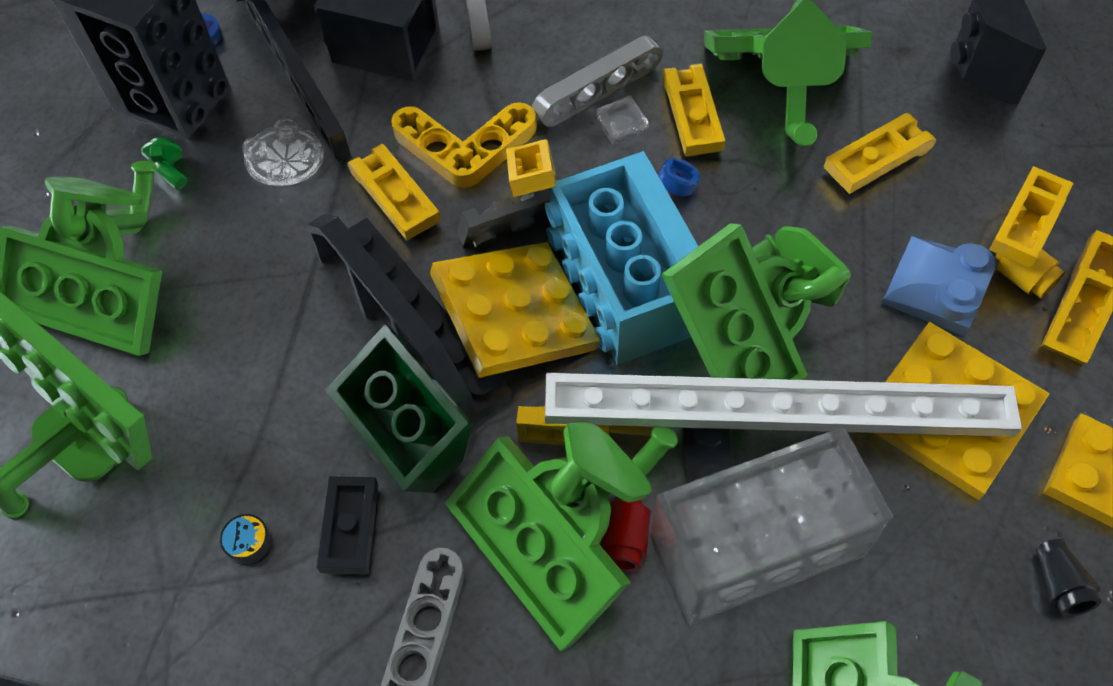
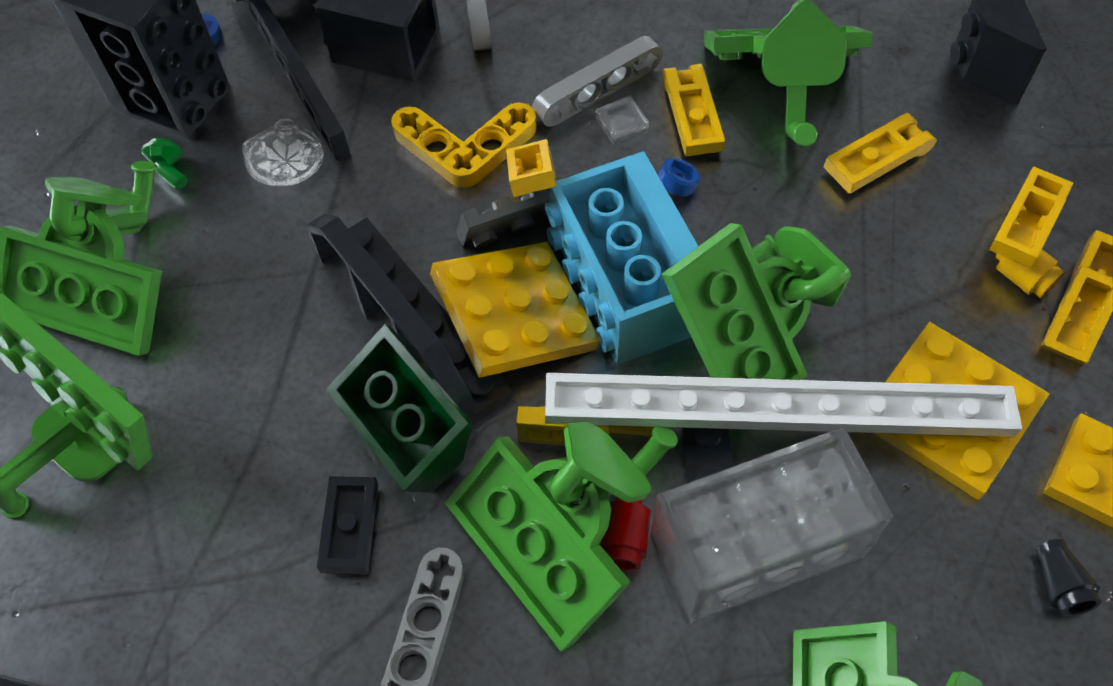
(245, 539): tile -> none
(395, 192): yellow plate -> none
(941, 283): medium blue slope -> none

